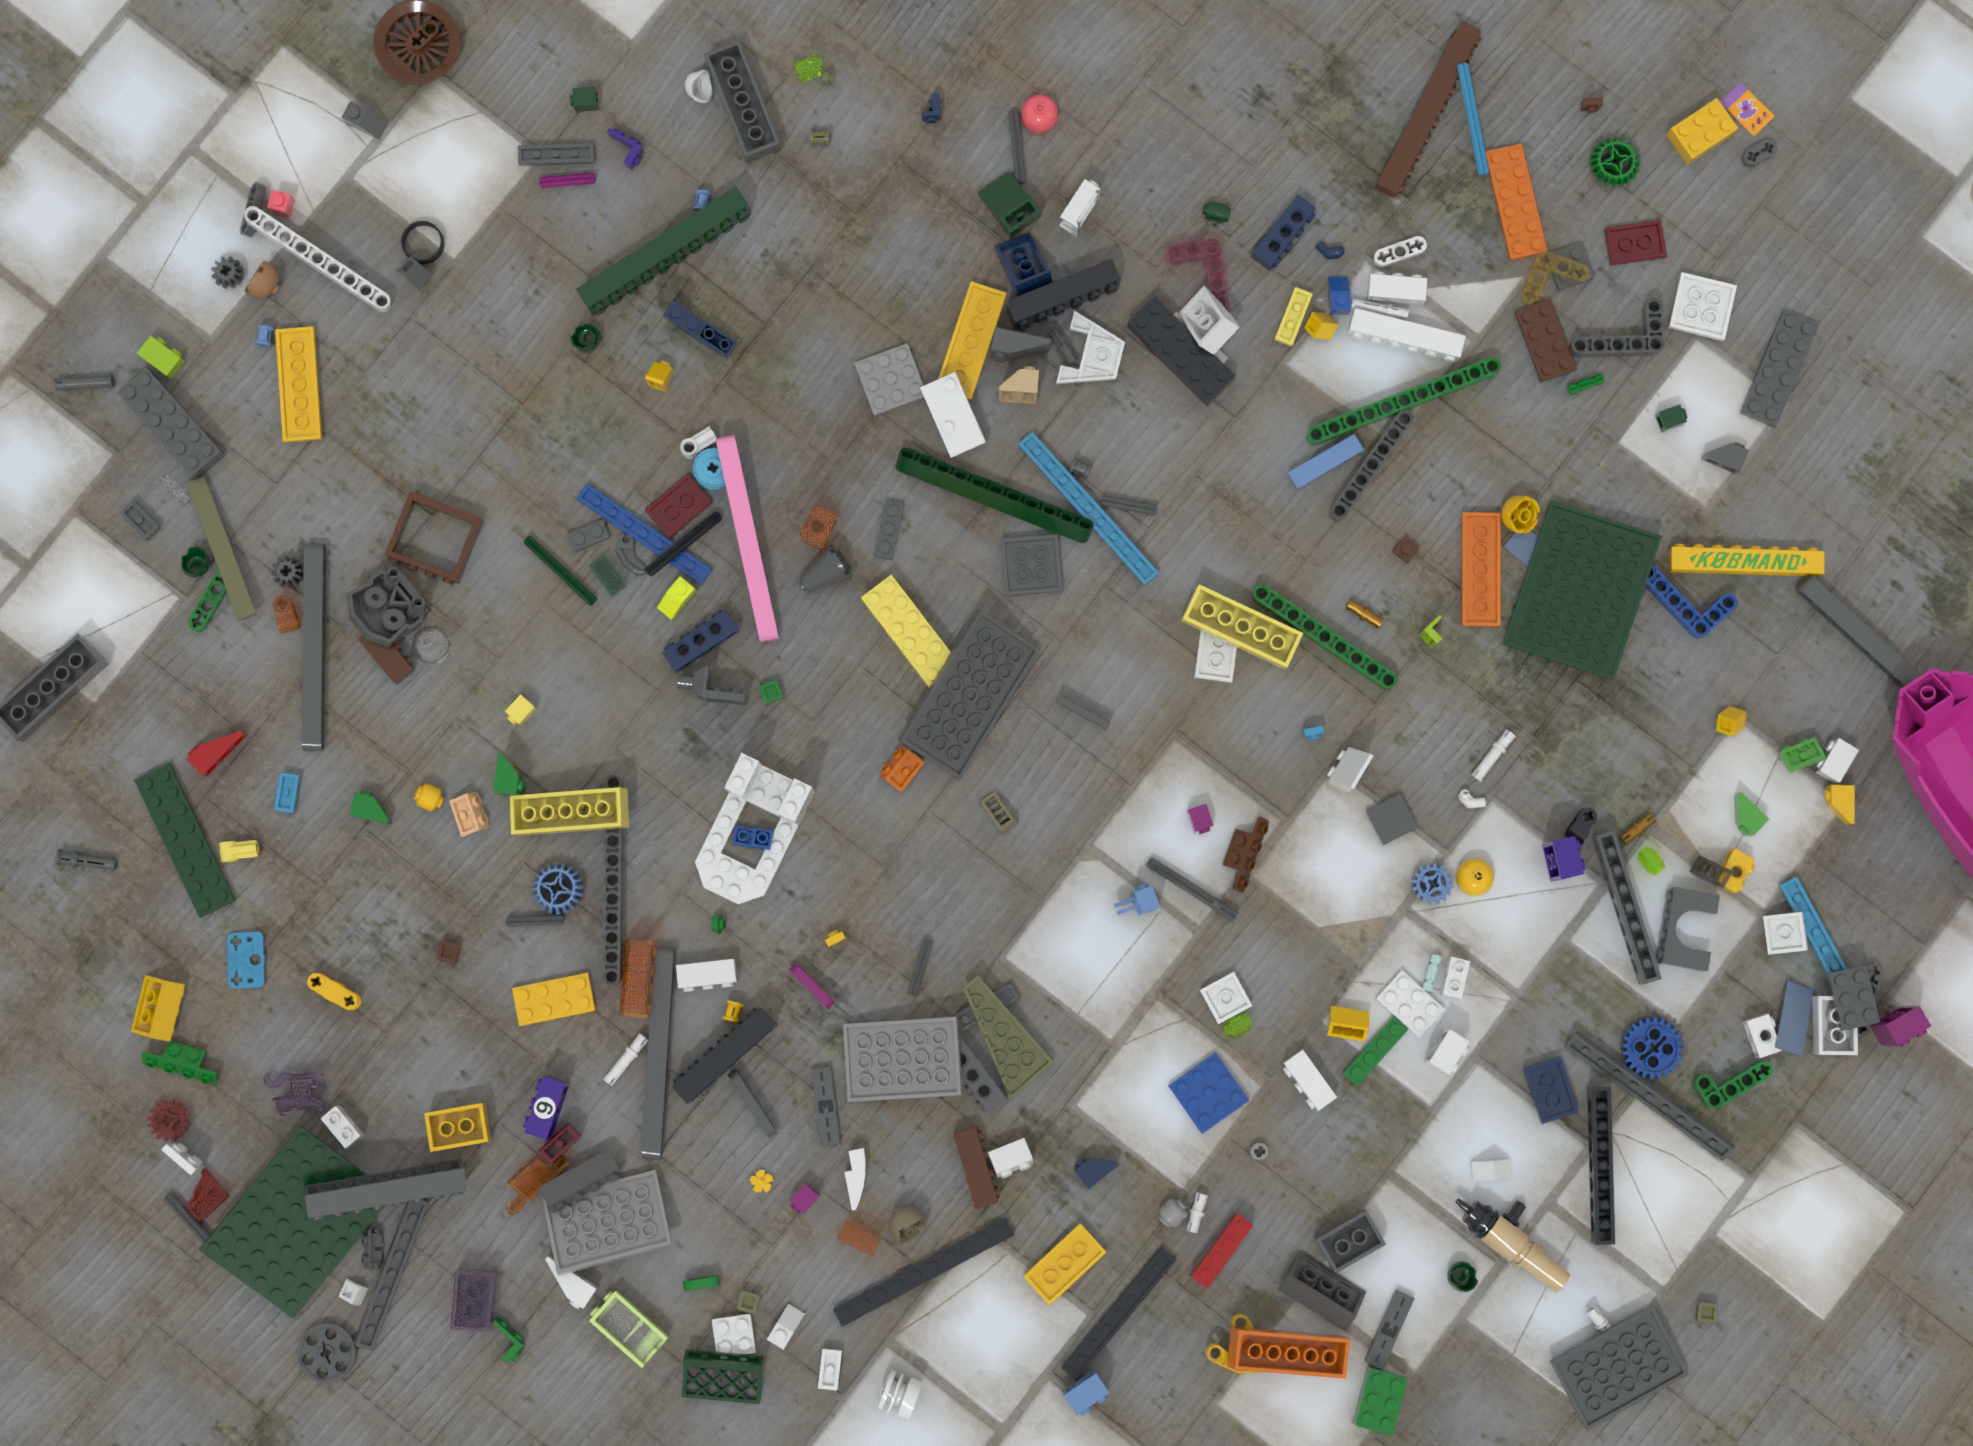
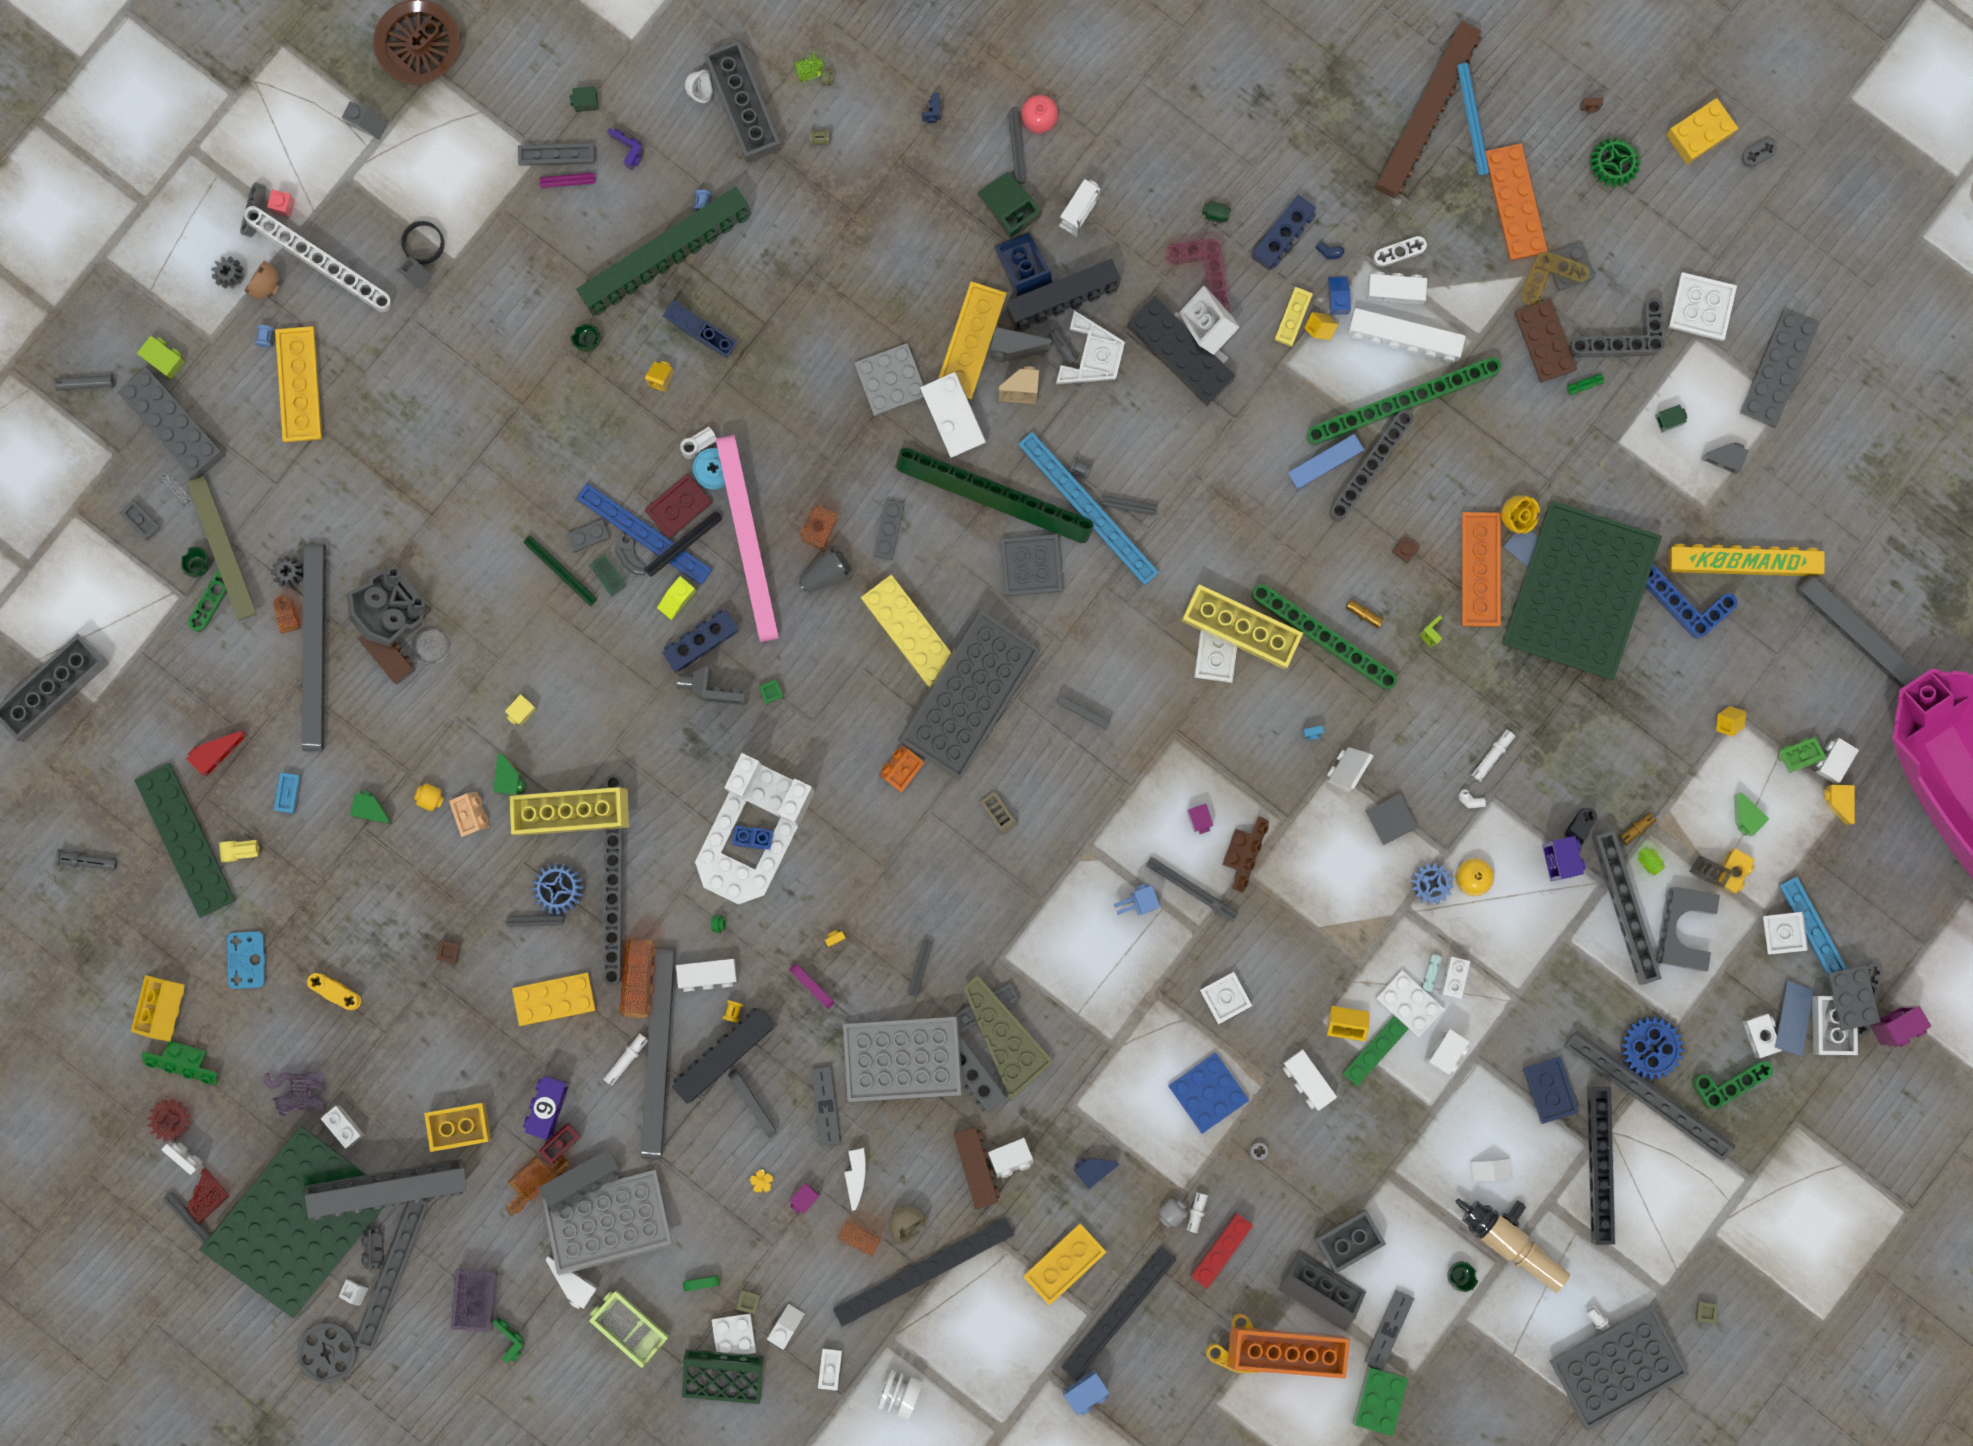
(430, 571): reddish brown window -> none
(1237, 1026): clear neon green brick -> none
(1388, 310): white pin -> none
(1635, 243): dark red tile -> none
(1747, 109): sticker -> none

